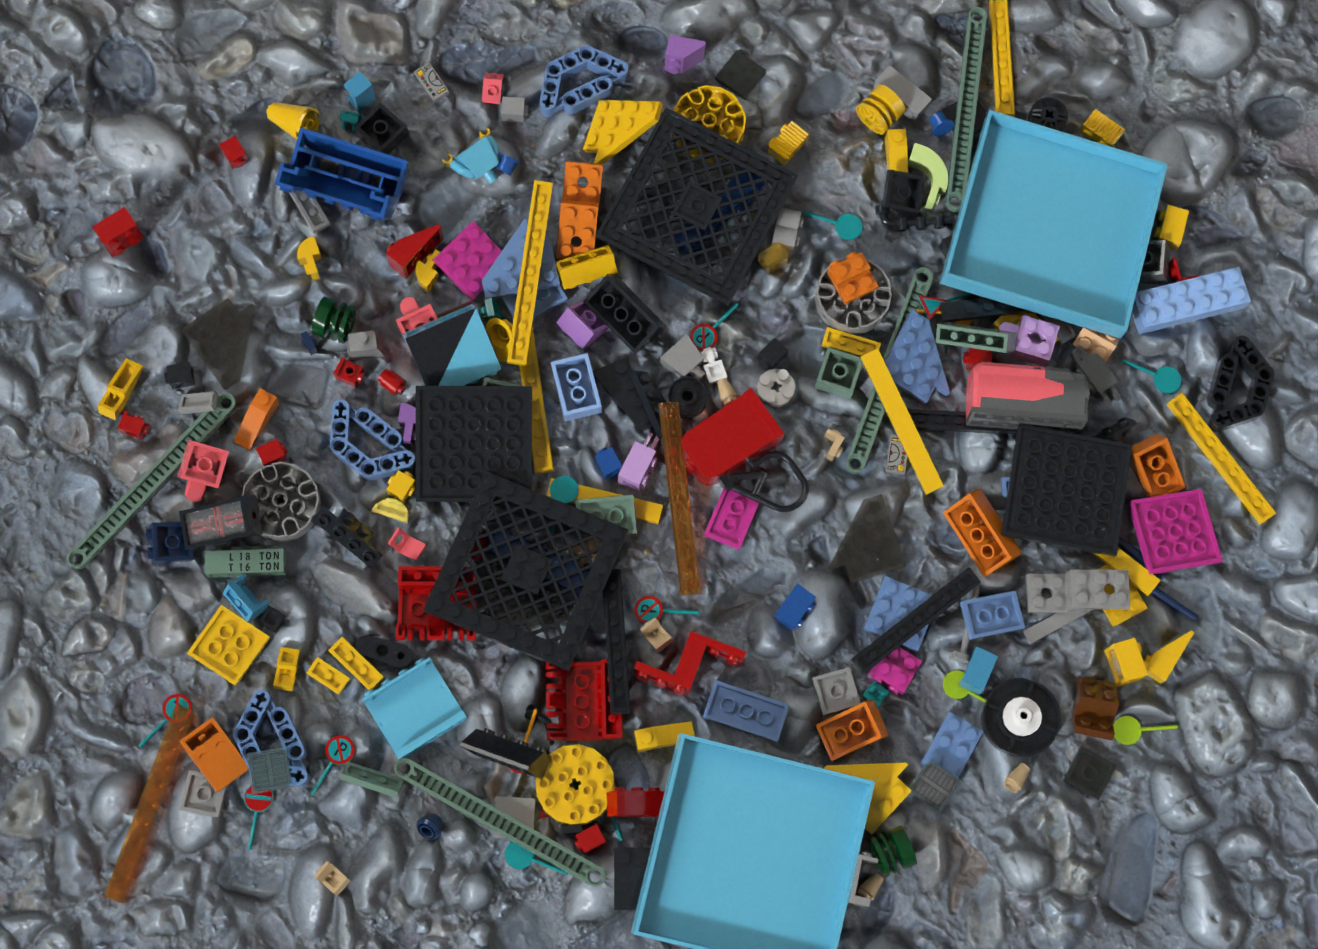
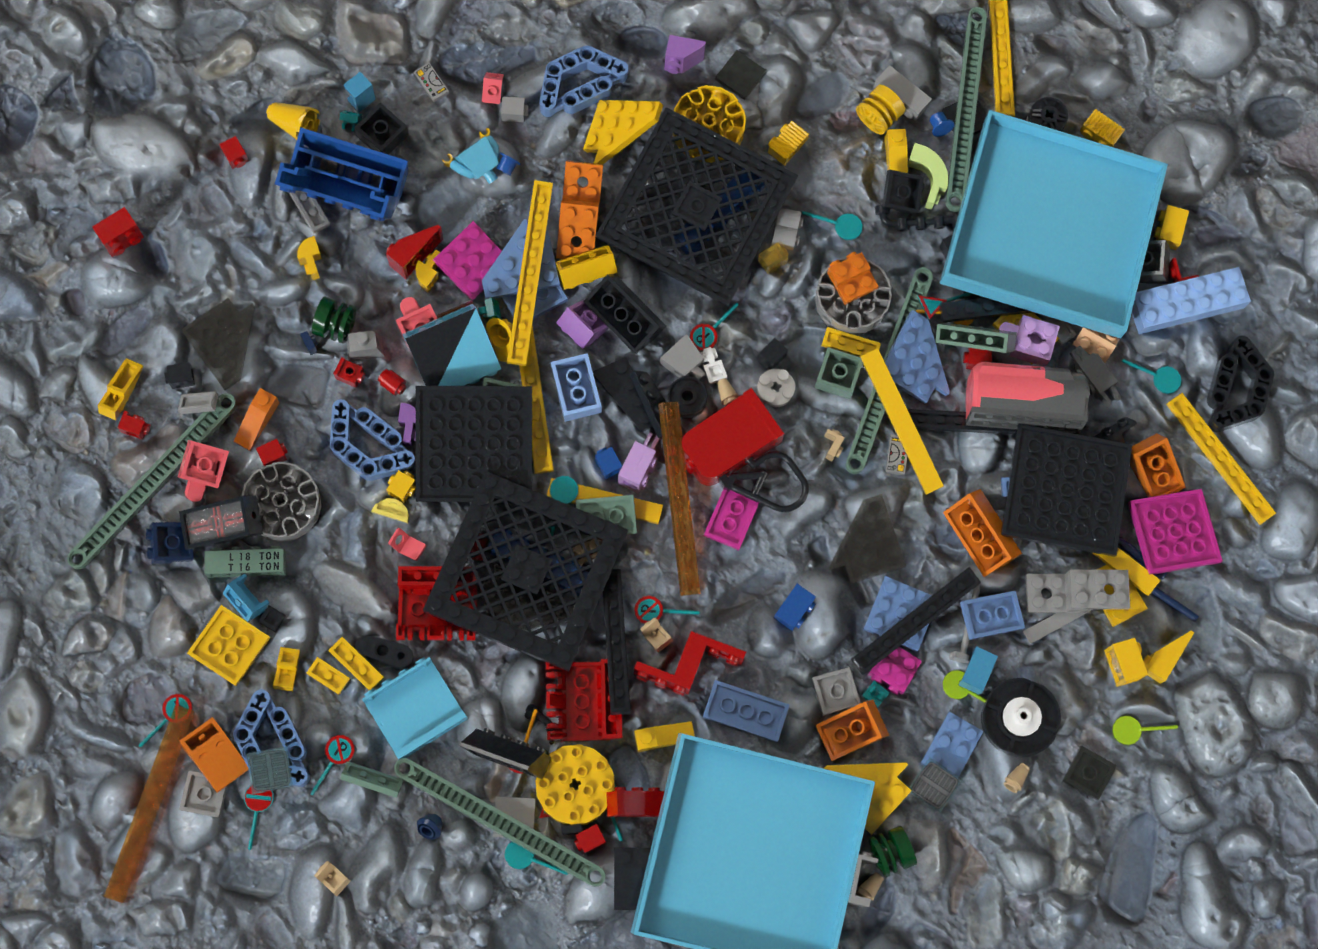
(349, 533): black bracket -> none
(1095, 707): reddish brown bracket -> none

